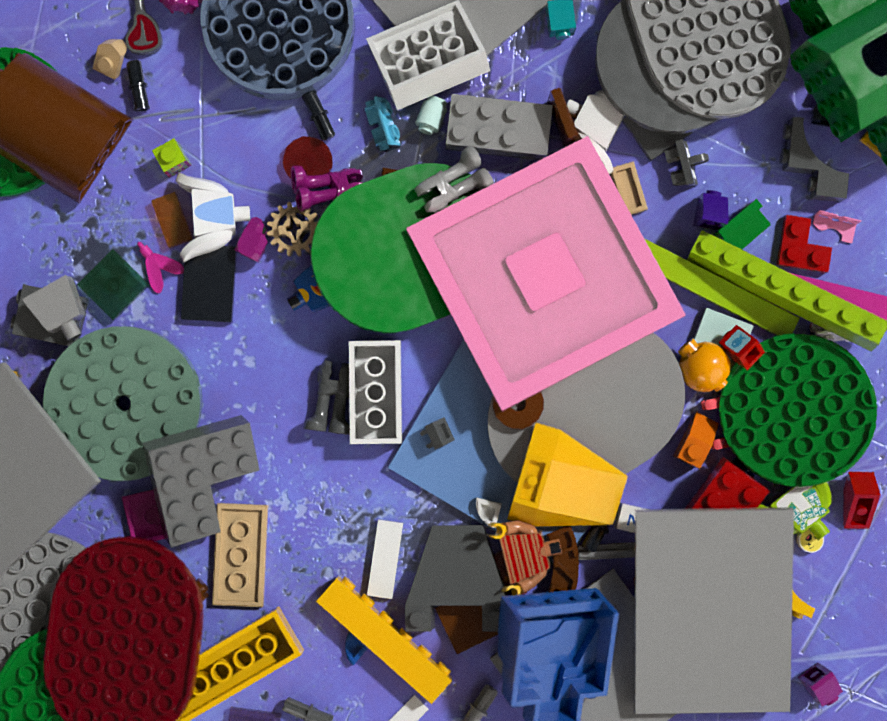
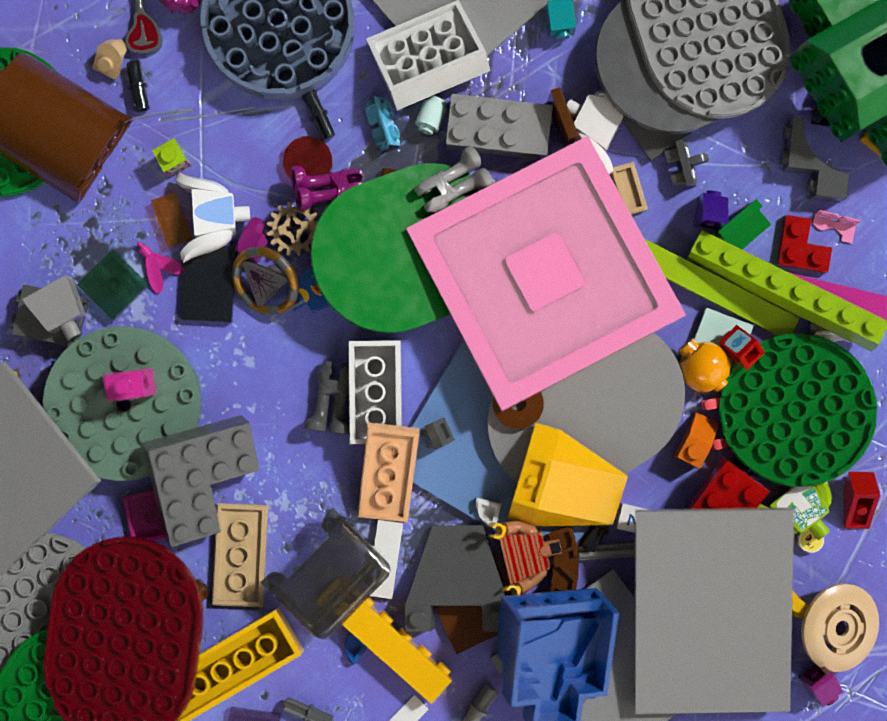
(129, 384): none -> dark pink torso
(264, 280): none -> piece
(331, 579): none -> clear smoke windscreen
(388, 472): none -> light nougat tile
(821, 620): none -> tan piece

